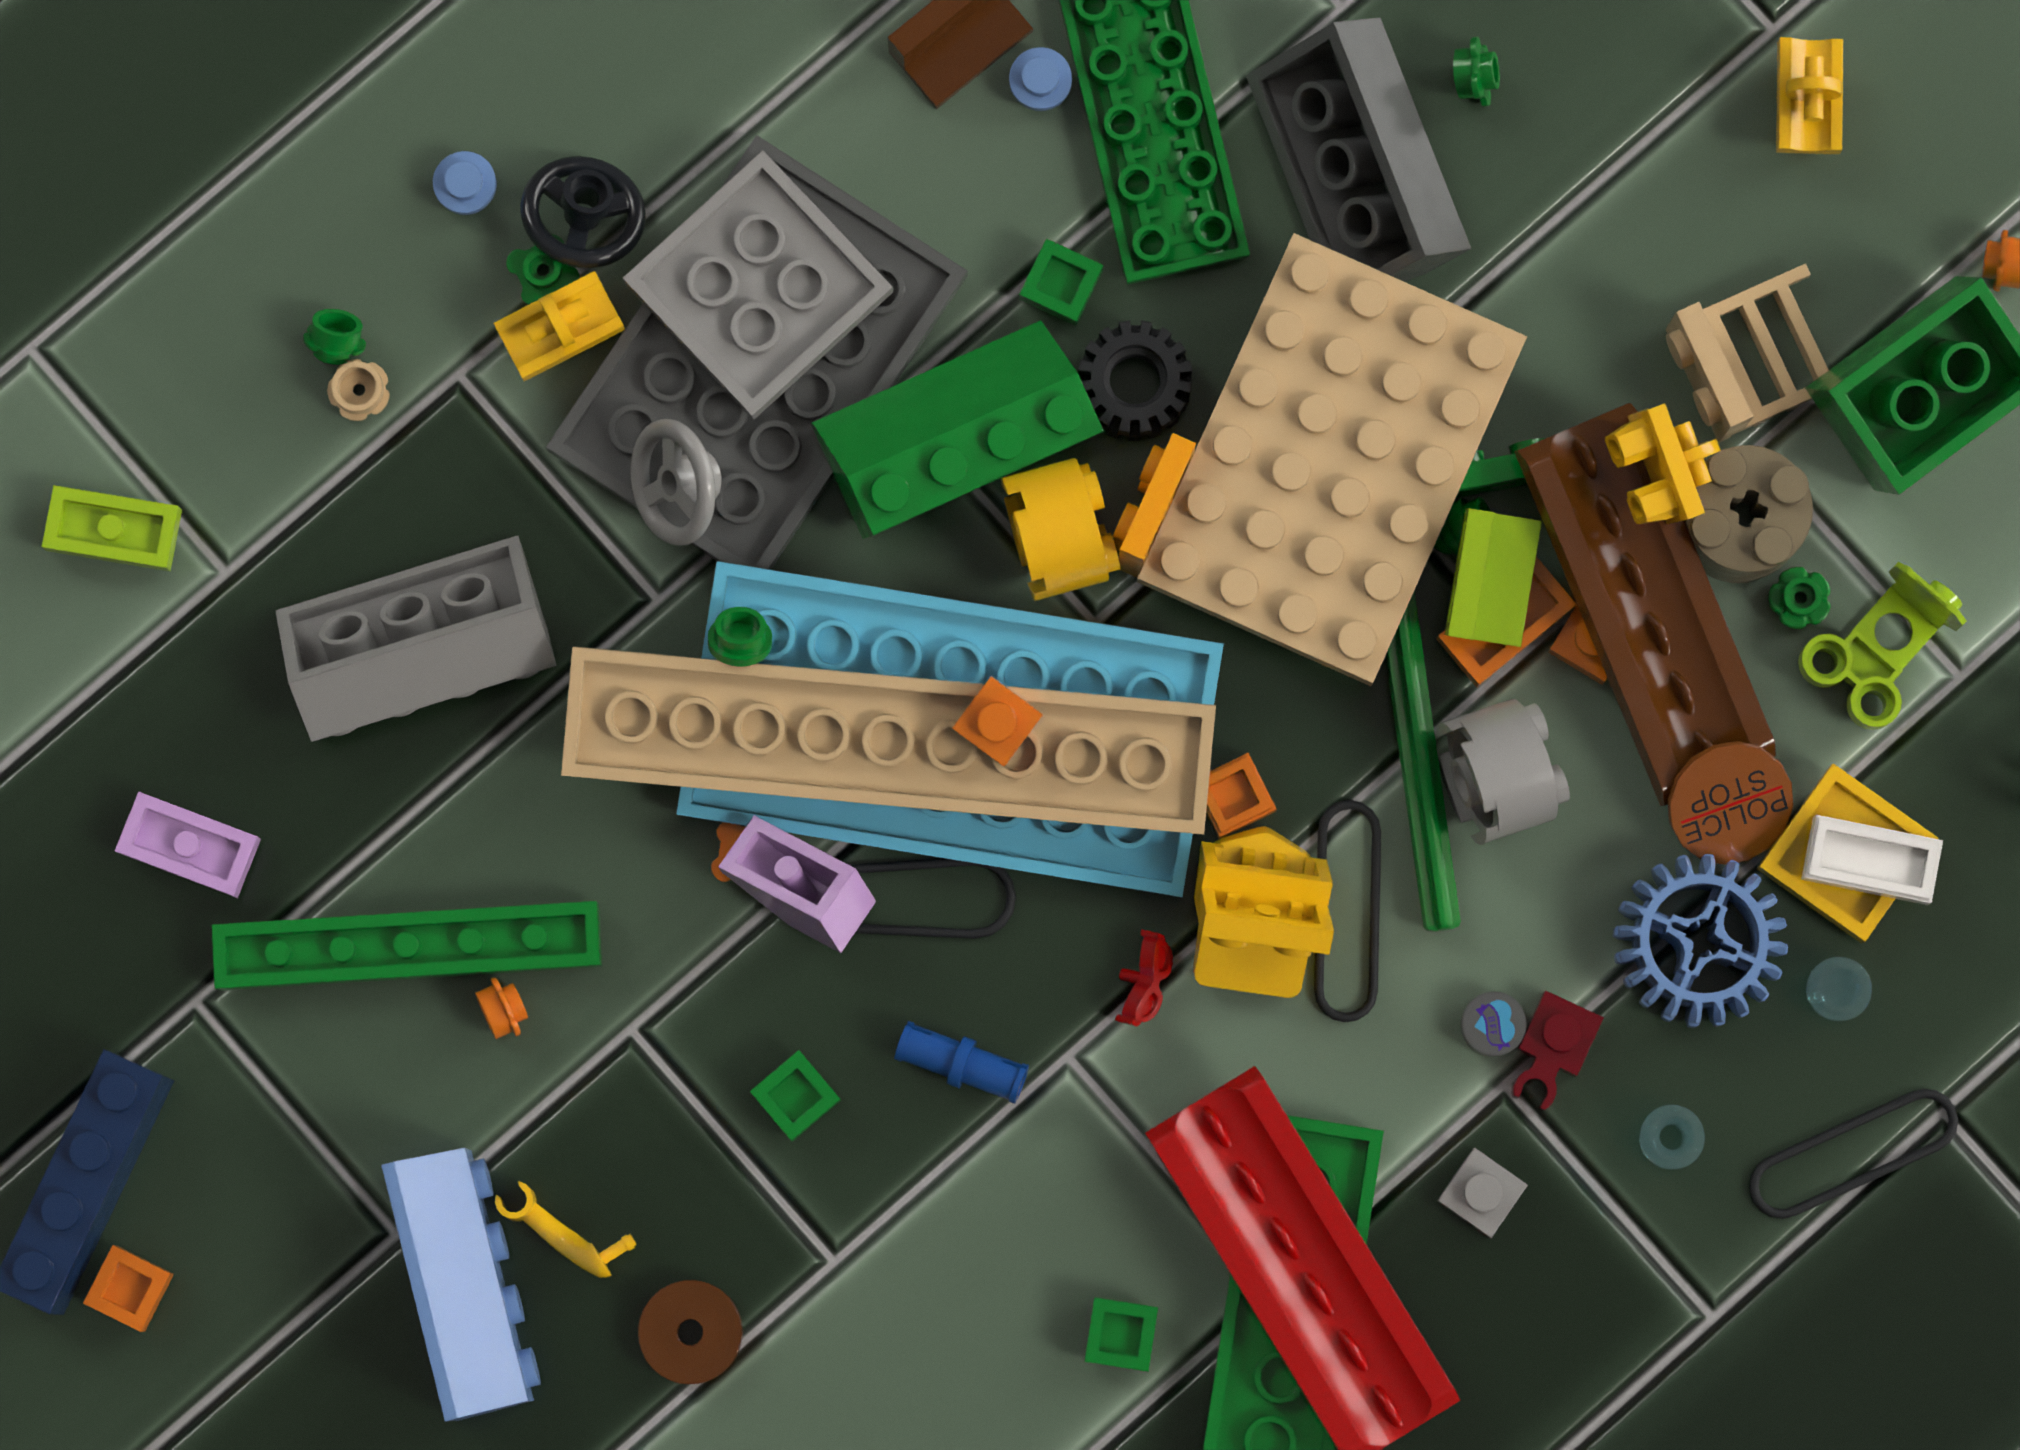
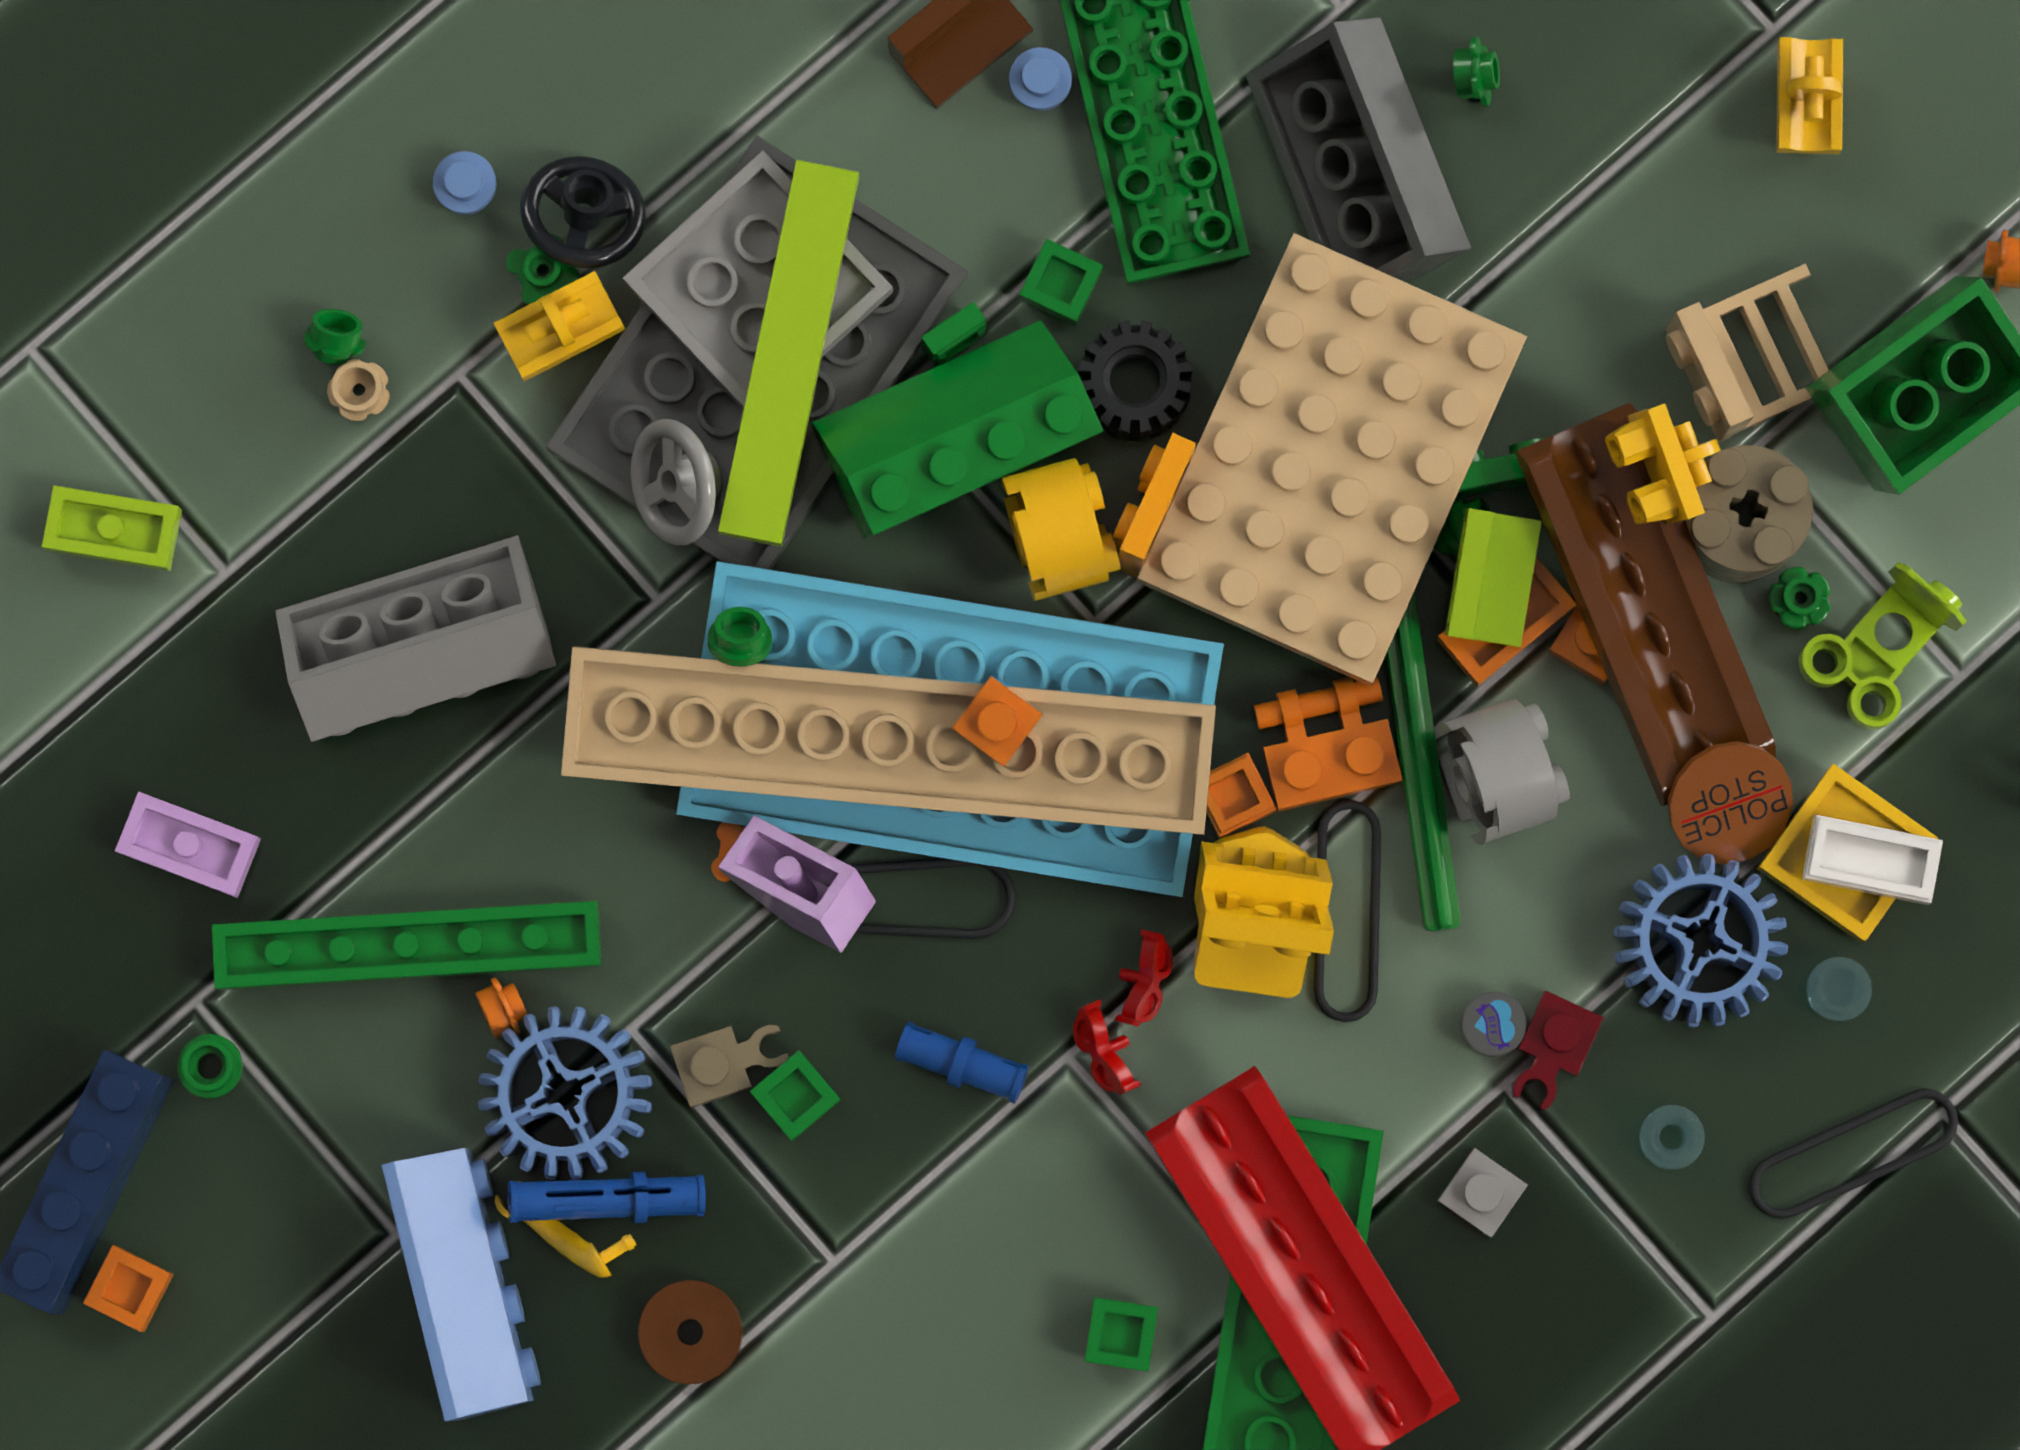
(192, 1056): none -> green plate
(541, 1044): none -> medium blue gear
(607, 1198): none -> blue pin
(718, 1065): none -> dark tan plate
(789, 353): none -> lime tile
(954, 335): none -> green tile
(1106, 1066): none -> red piece
(1333, 762): none -> orange plate

